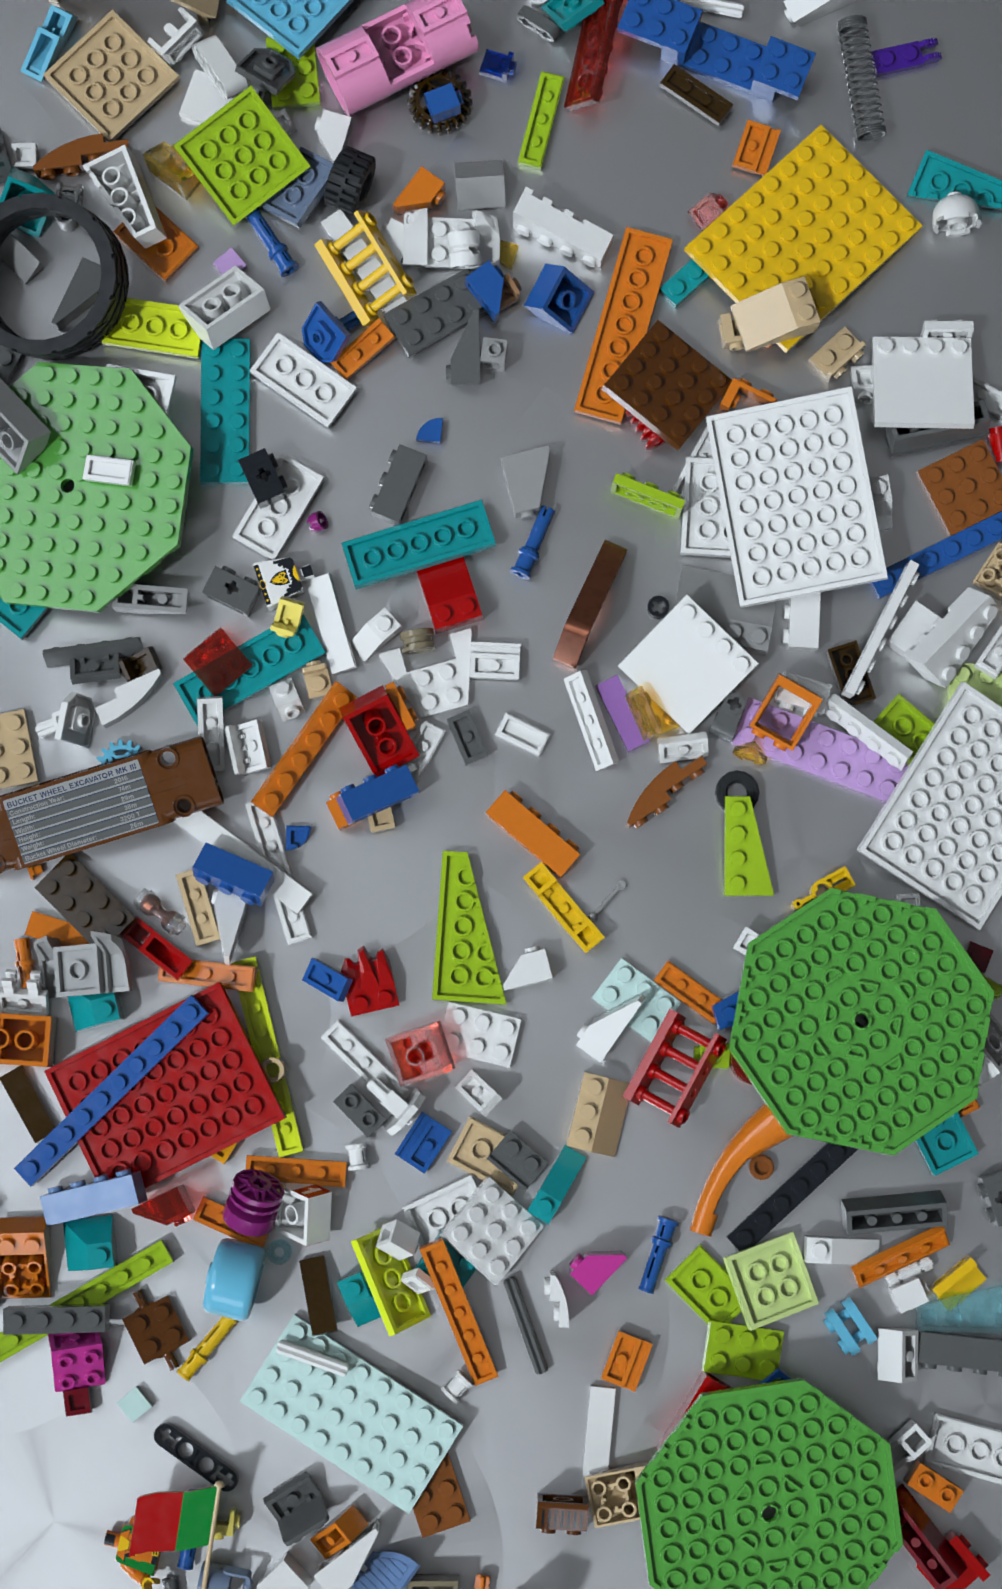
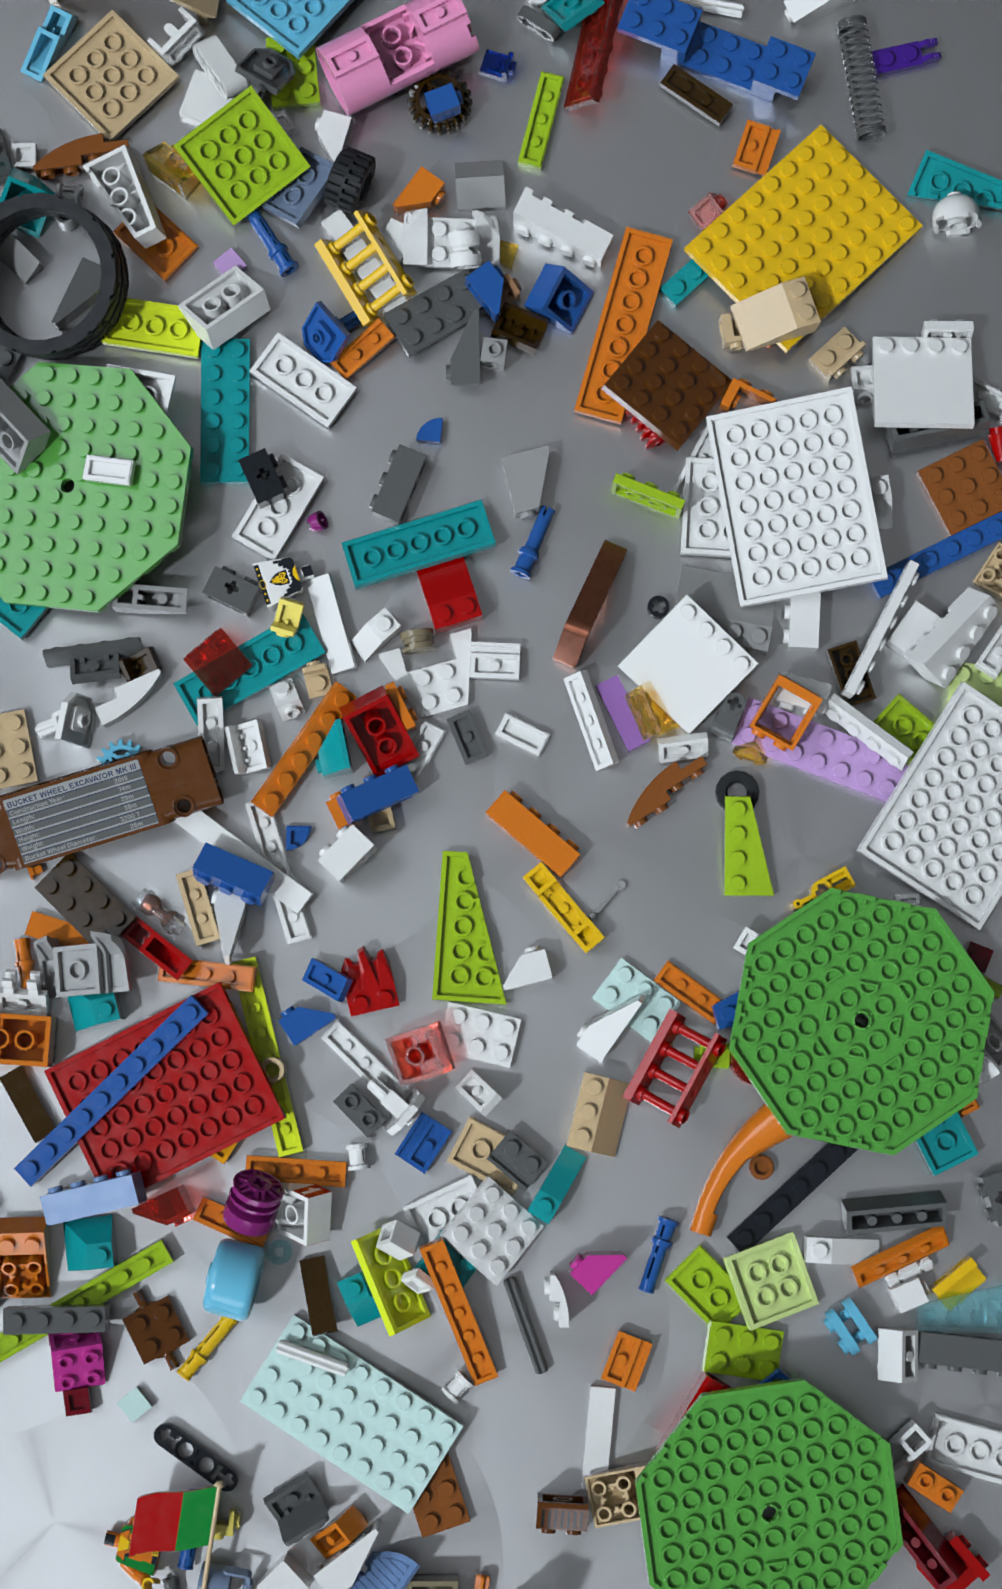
(304, 1022): none -> blue slope
(334, 753): none -> teal slope
(346, 853): none -> white brick
(520, 328): none -> dark brown bracket

